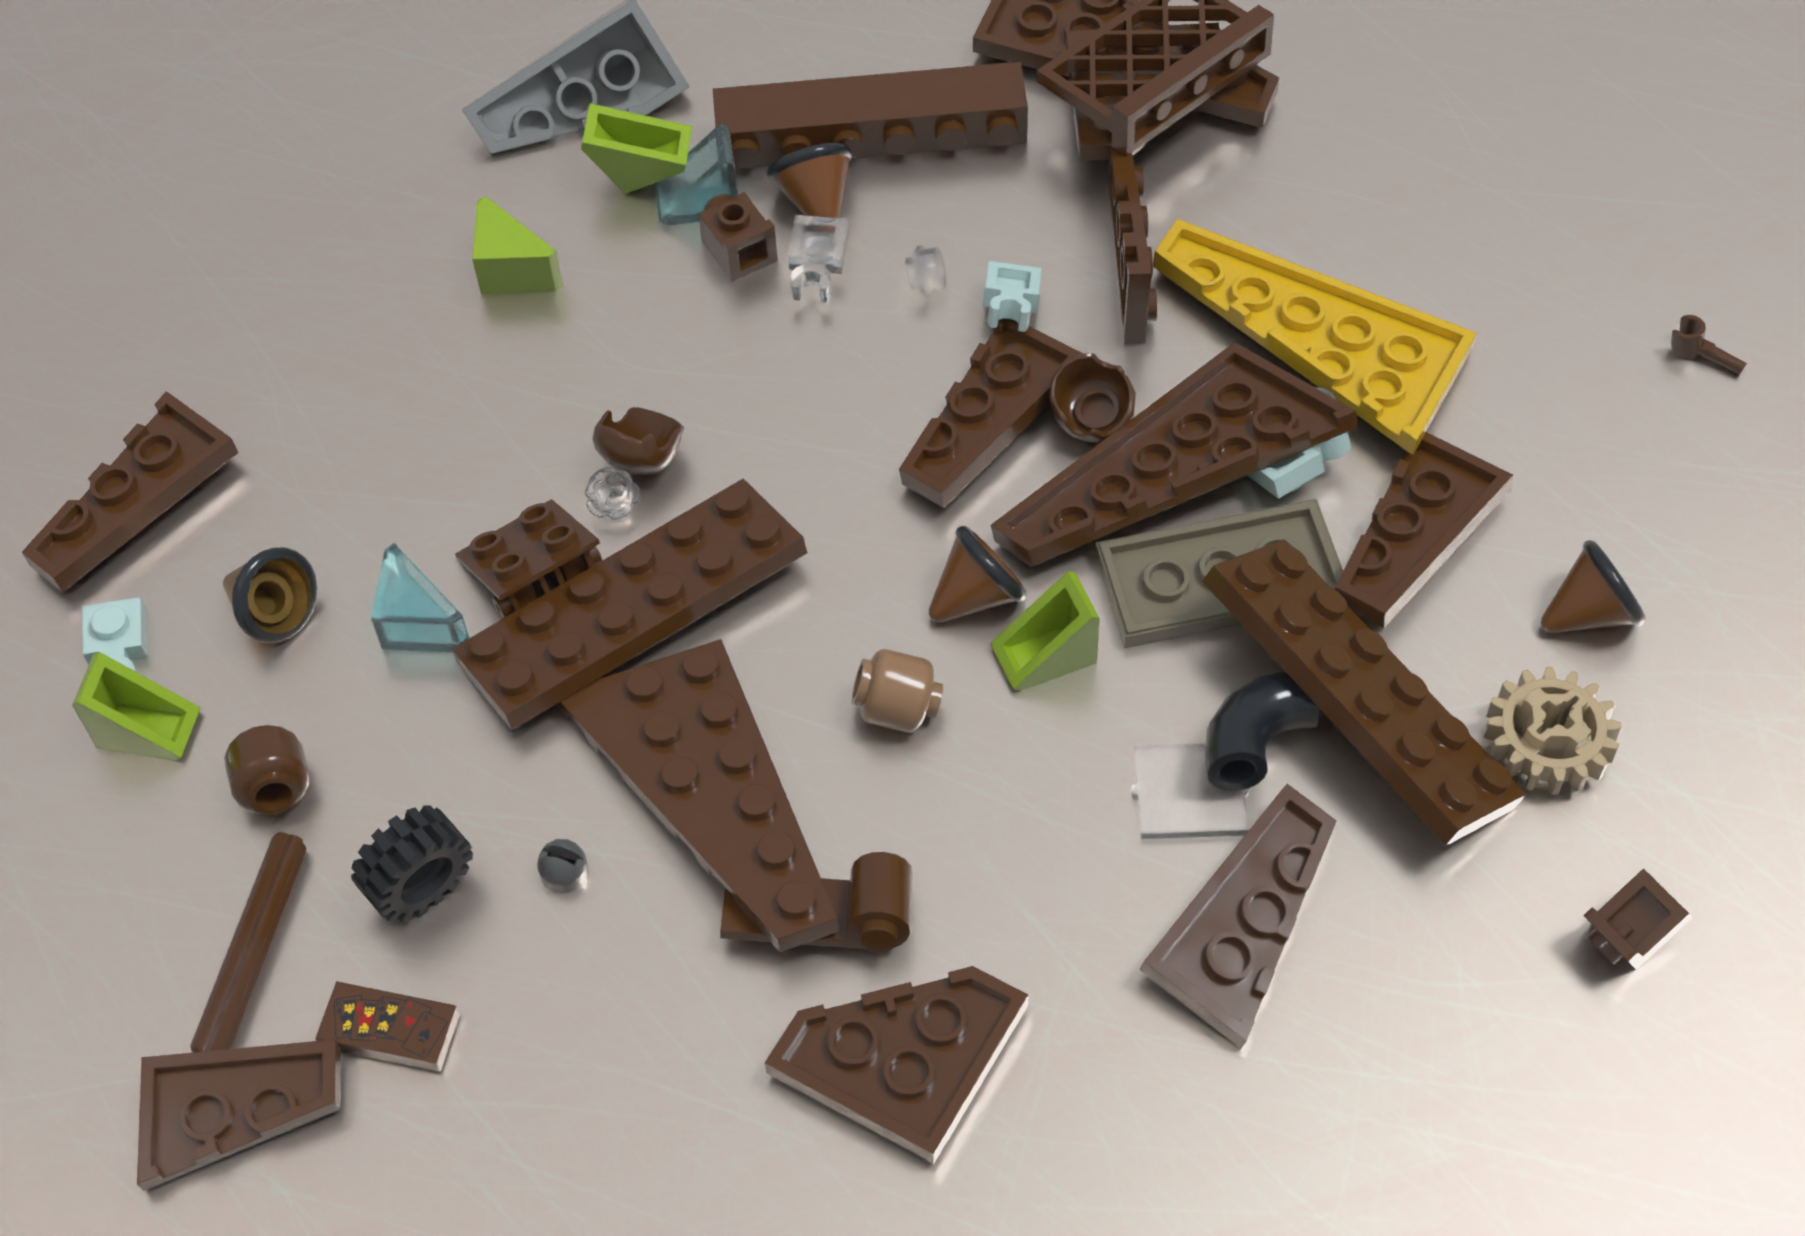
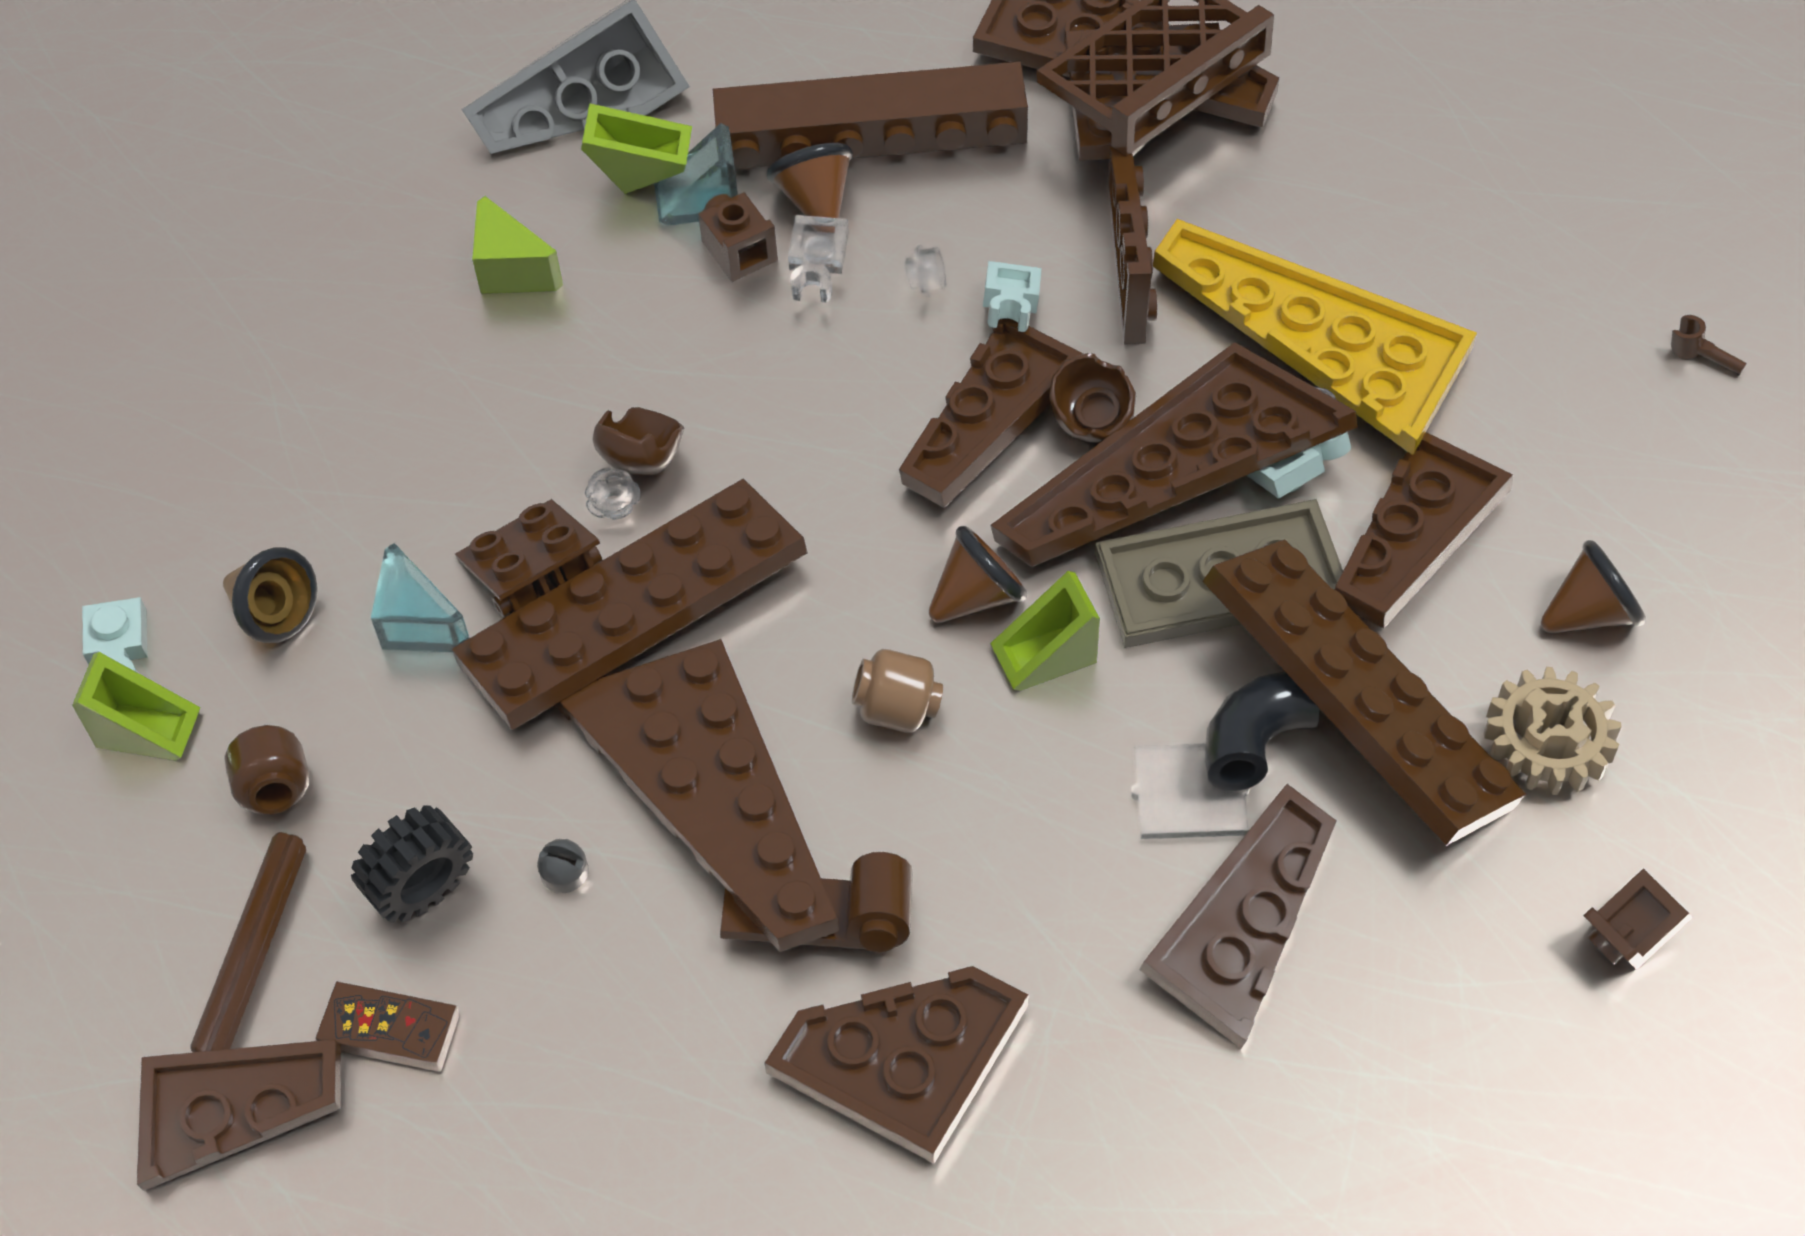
(144, 481): reddish brown wing -> none

